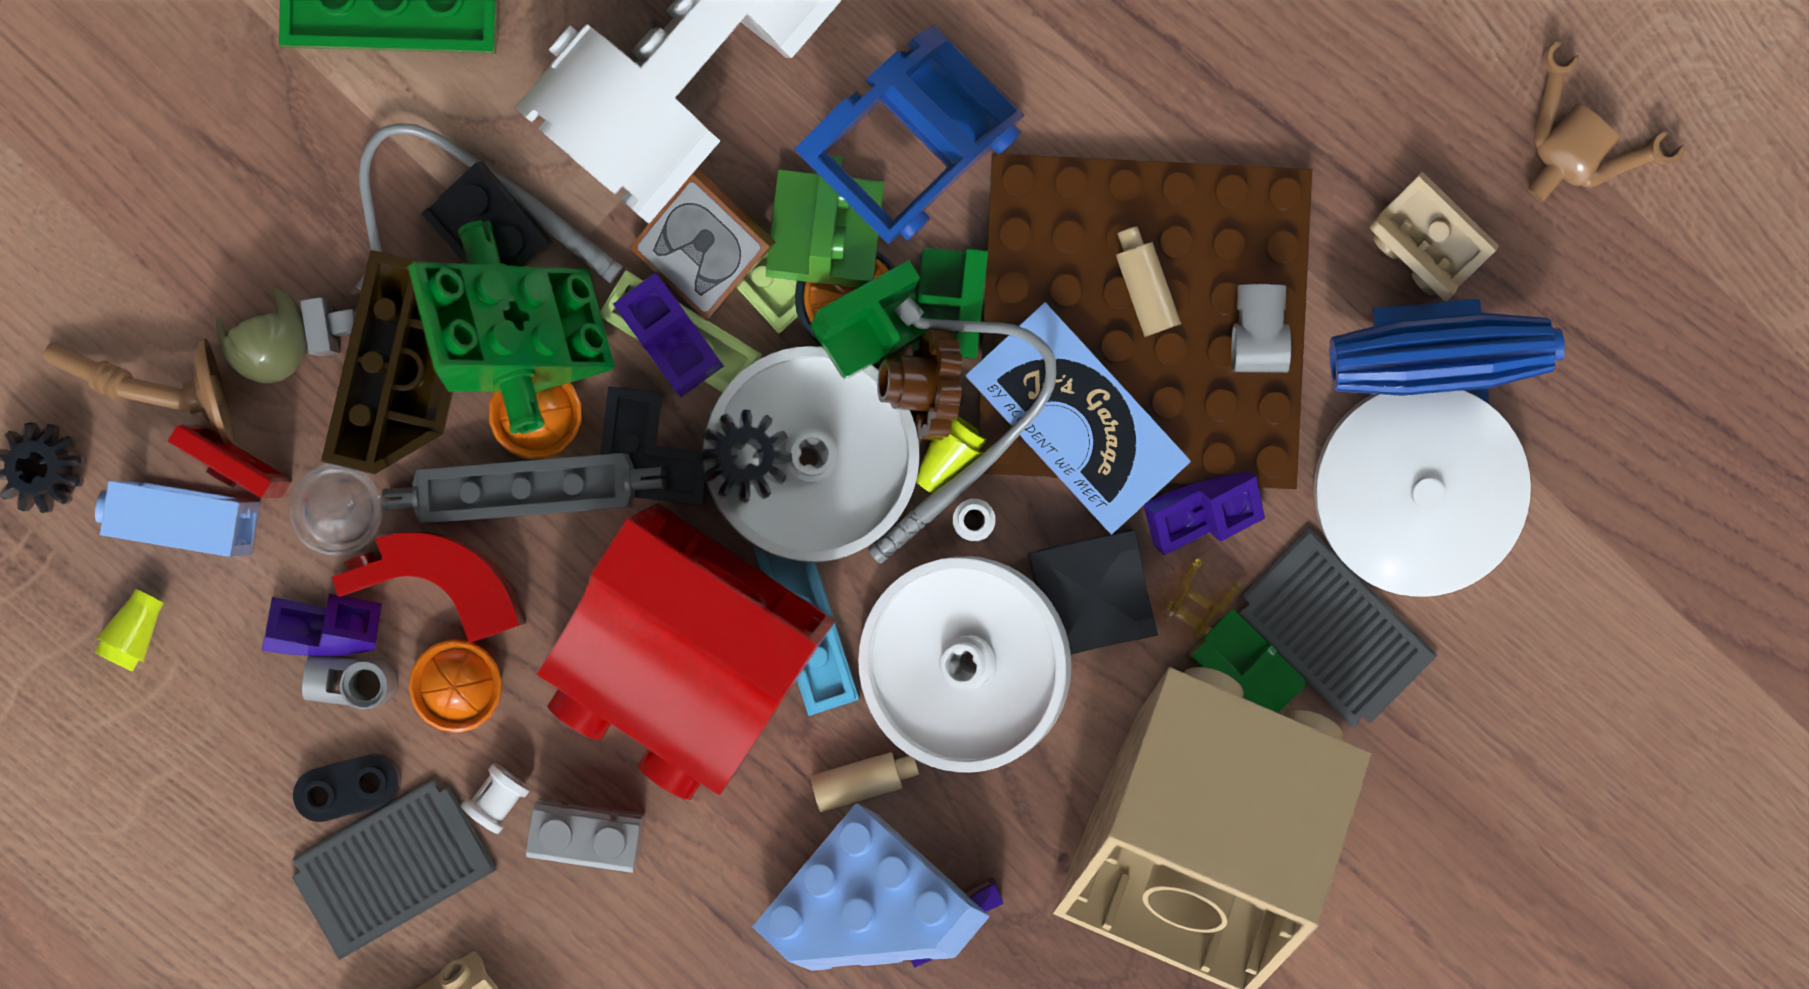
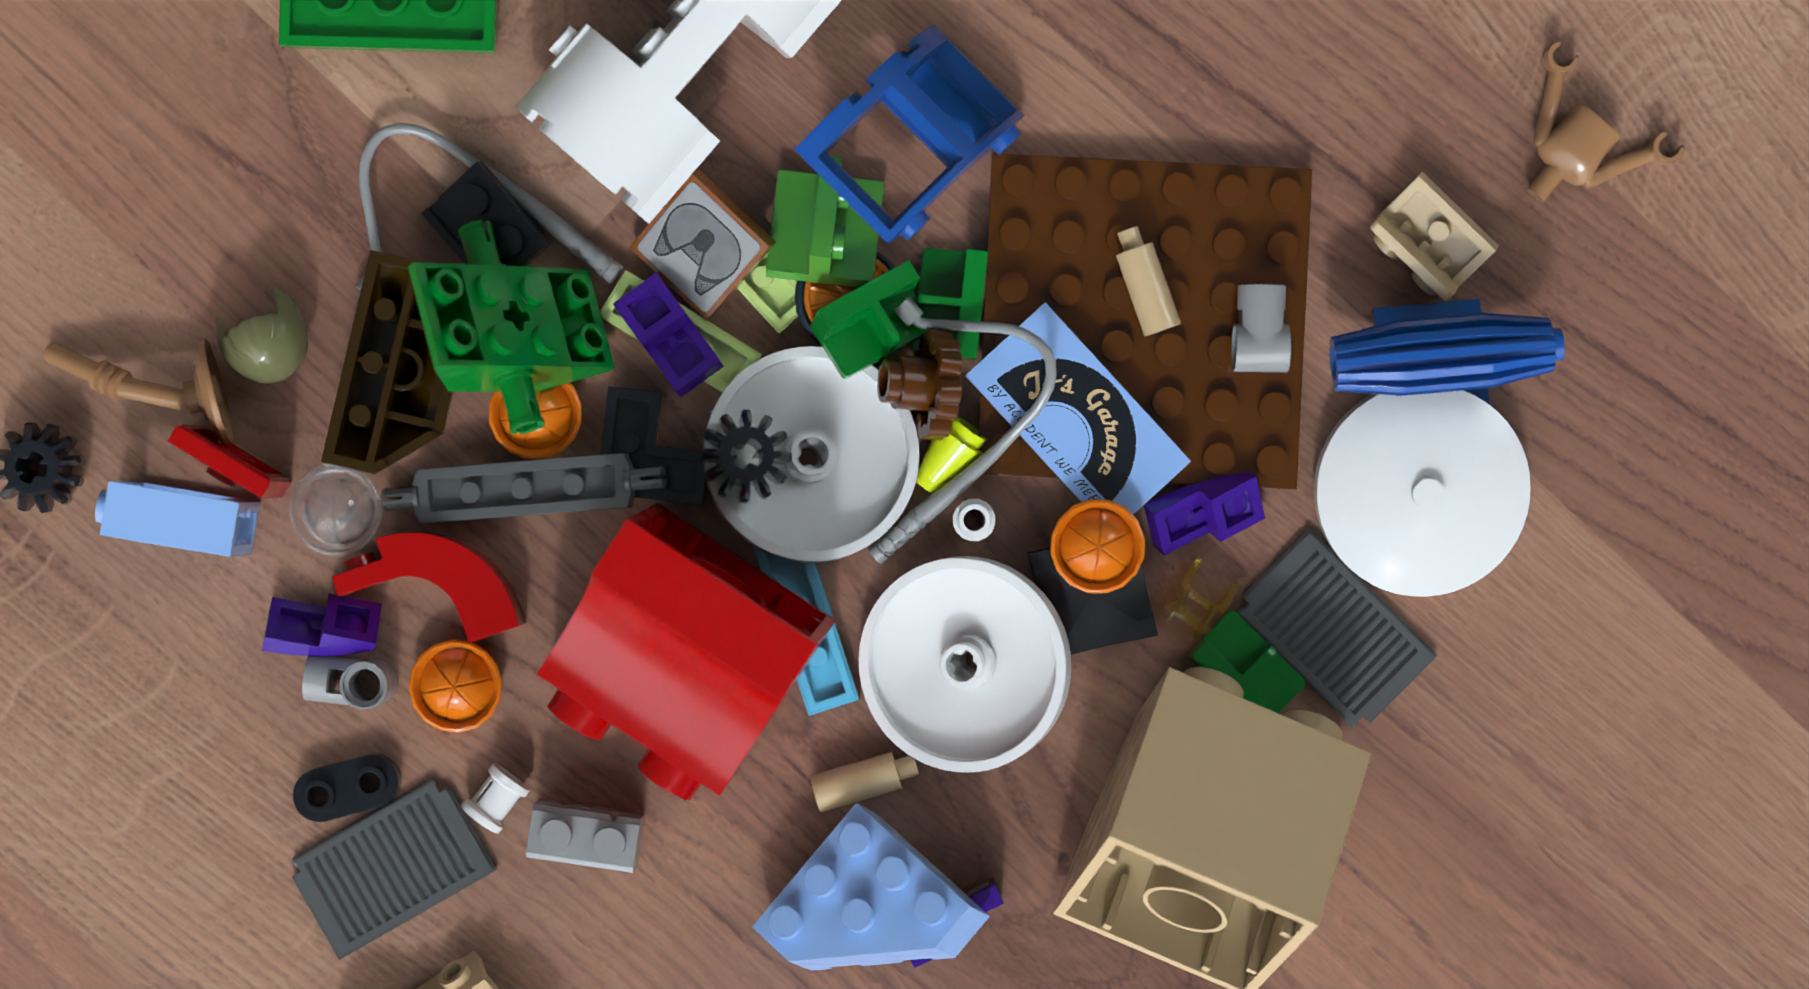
(130, 631): neon yellow cone -> none
(324, 326): light grey tile -> none
(1097, 546): none -> orange hat

